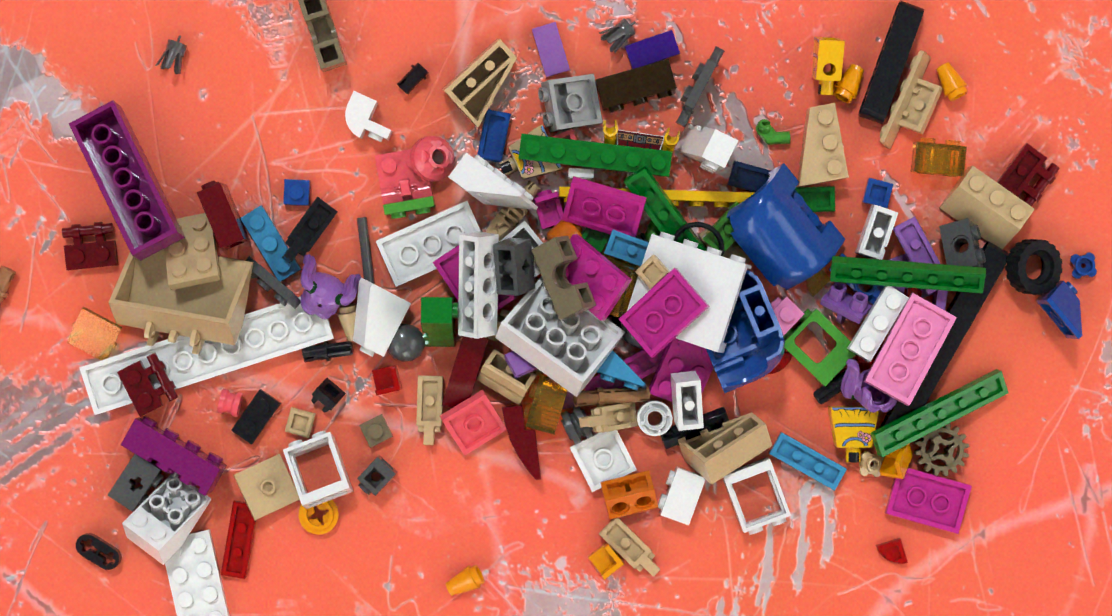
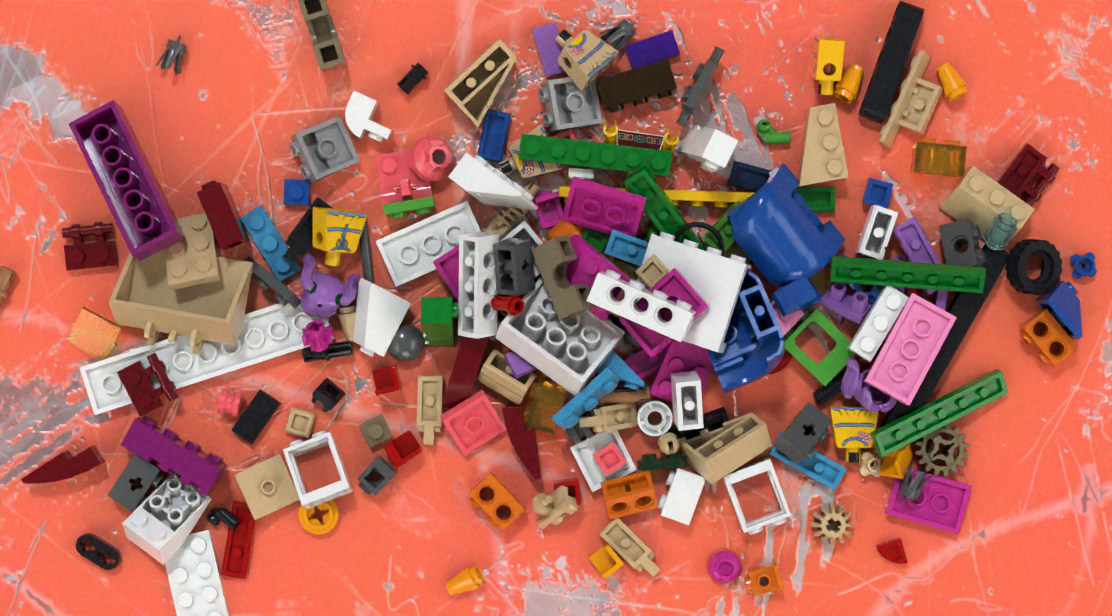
(65, 466): none -> dark red slope
(222, 514): none -> black arm
(317, 336): none -> dark pink gear
(324, 149): none -> light grey plate
(336, 232): none -> yellow torso
(403, 448): none -> red panel
(501, 496): none -> orange brick
(512, 305): none -> red pin
(552, 507): none -> tan hips
(573, 487): none -> red panel
(584, 57): none -> tan torso
(586, 399): none -> dark azure plate
(602, 296): none -> white brick
(609, 458): none -> coral plate
(651, 462): none -> clear green plate
(668, 437): none -> tan hinge
(724, 566): none -> dark pink piece
(768, 570): none -> orange brick
(796, 296): none -> blue slope
(809, 422): none -> dark grey brick
(836, 516): none -> tan gear
(912, 489): none -> dark grey piece
(1000, 232): none -> clear light blue brick
(1052, 332): none -> orange brick

